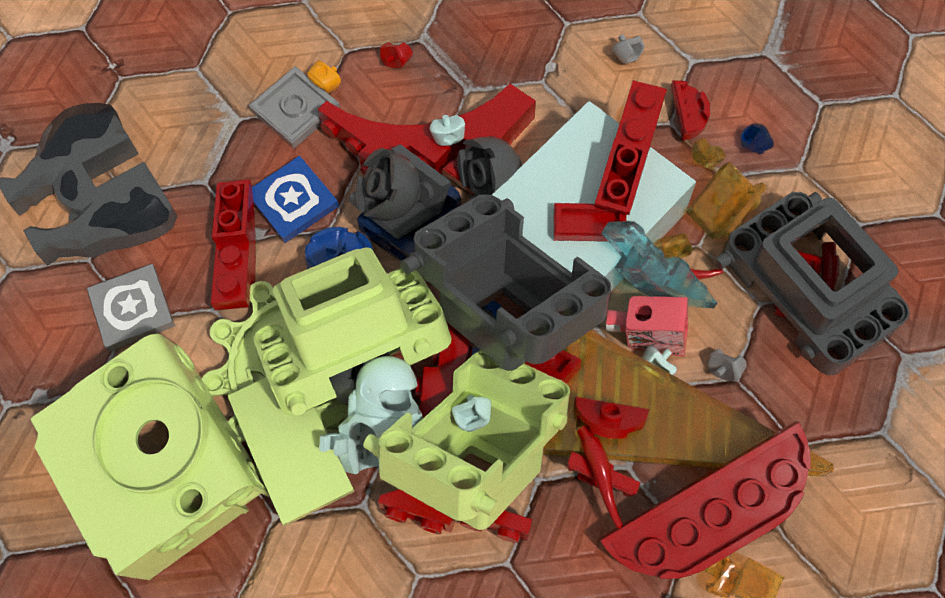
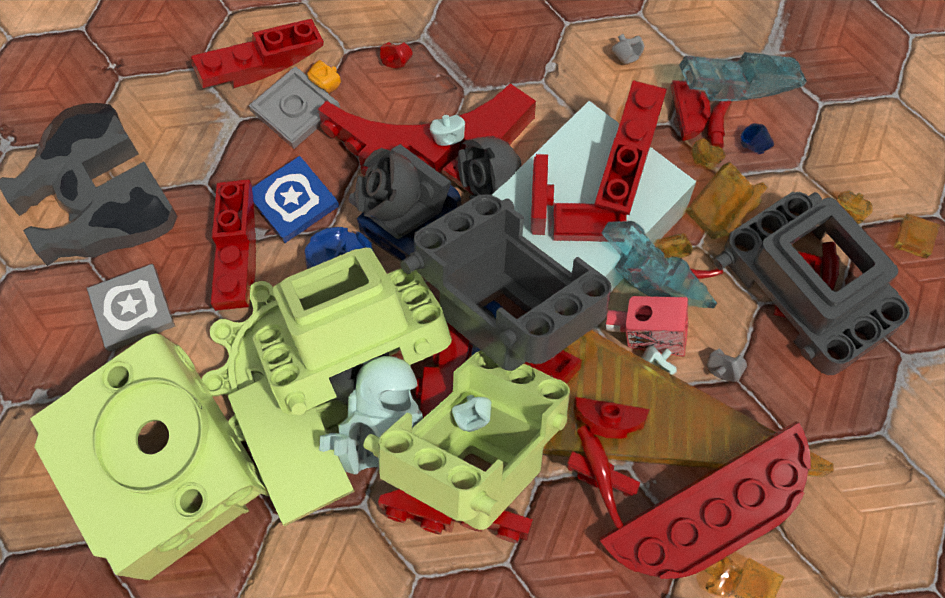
(265, 55): none -> red slope
(541, 194): none -> red plate
(716, 123): none -> red animal
(744, 79): none -> clear light blue slope
(855, 205): none -> clear yellow piece
(916, 236): none -> clear yellow plate

